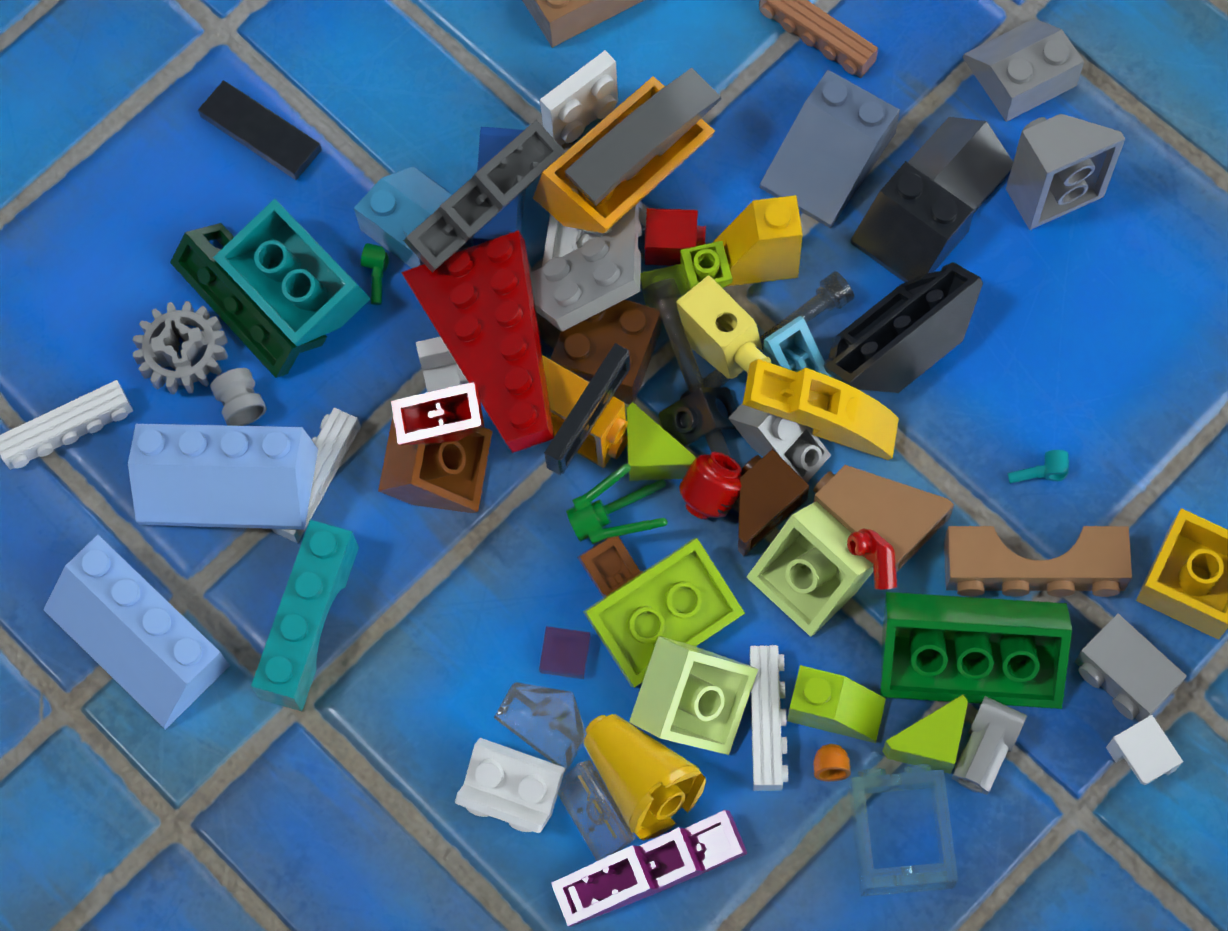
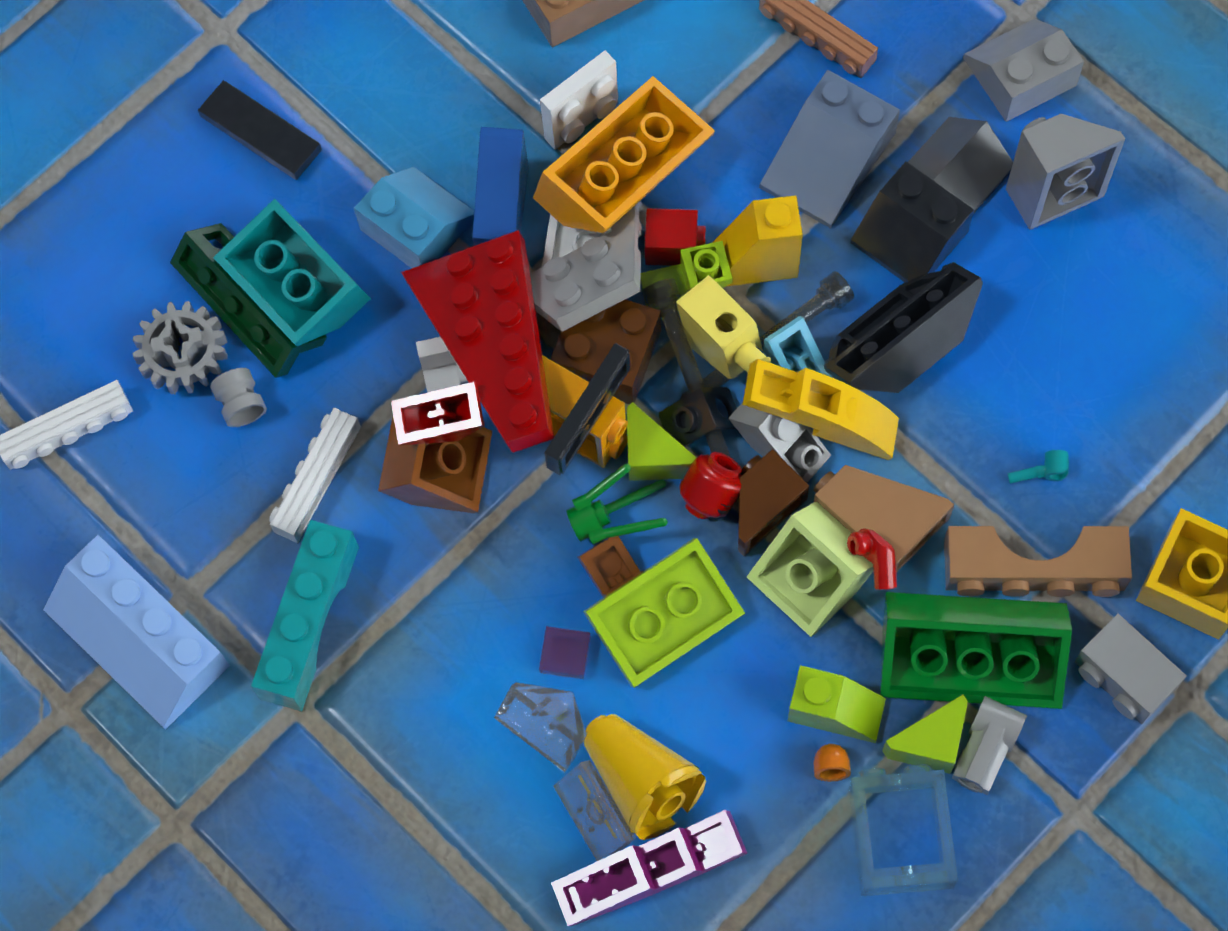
(221, 475): light blue slope -> none
(378, 260): green hand -> none
(484, 196): dark grey slope -> none
(510, 786): white bracket -> none
(642, 135): dark grey slope -> none
(693, 696): yellowish green slope -> none
(768, 719): white piece -> none
(1145, 750): white panel -> none

